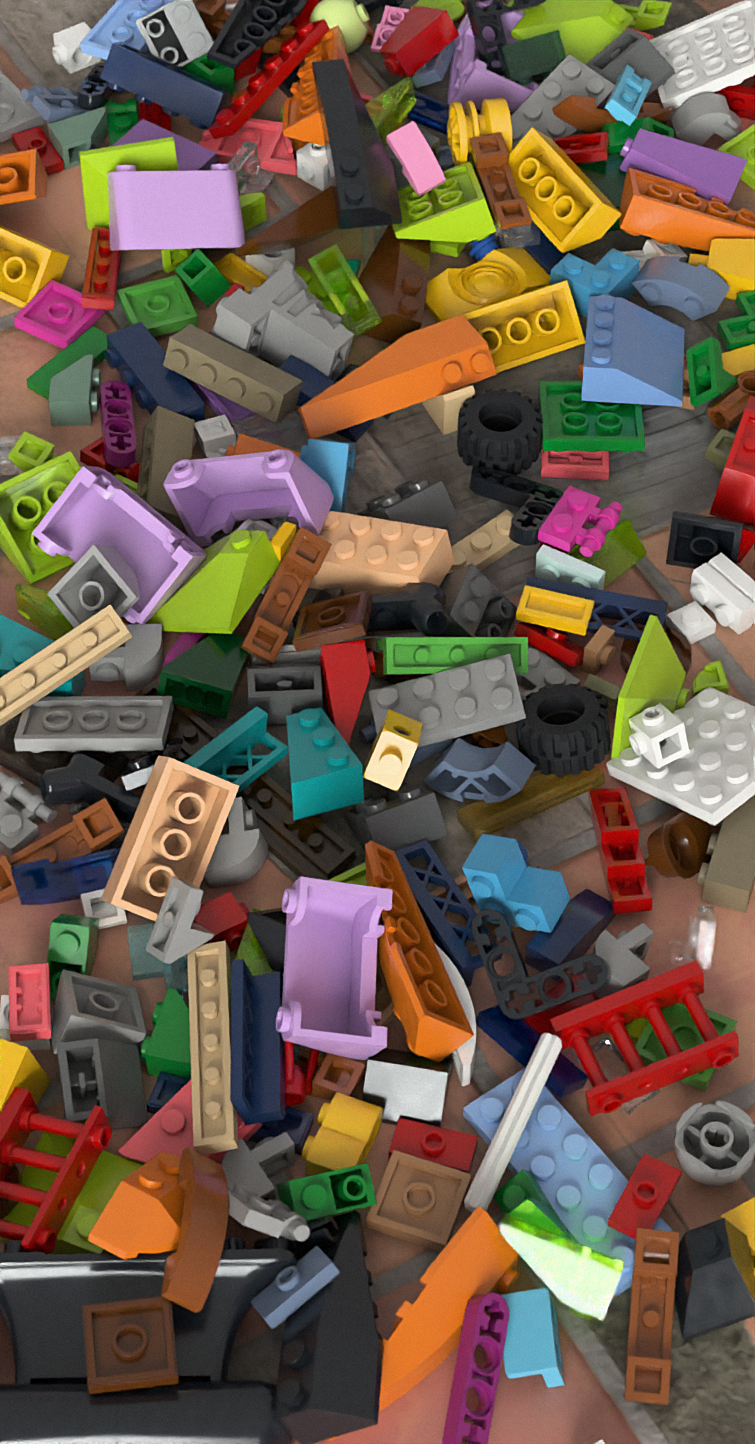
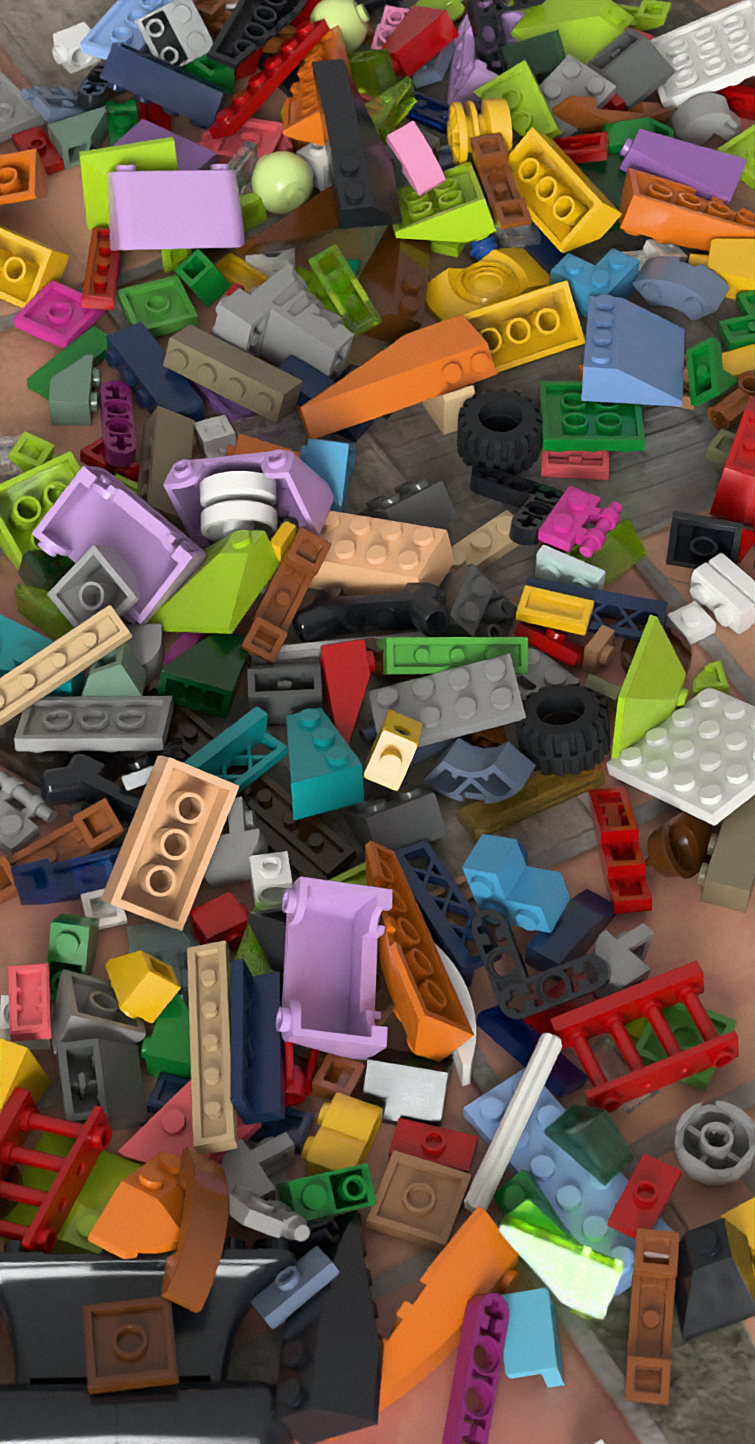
(43, 570): none -> clear green slope
(115, 675): none -> sand green slope
(142, 984): none -> yellow slope
(174, 929): light grey slope -> none
(237, 503): none -> white wheel
(269, 878): none -> white brick
(282, 181): none -> yellowish green brick
(333, 620): reddish brown plate -> none
(372, 71): none -> clear neon green slope
(524, 98): none -> lime wing
(591, 1141): none -> clear green slope
(627, 95): medium azure plate -> none
(658, 735): white brick -> none
(700, 940): clear bracket -> none

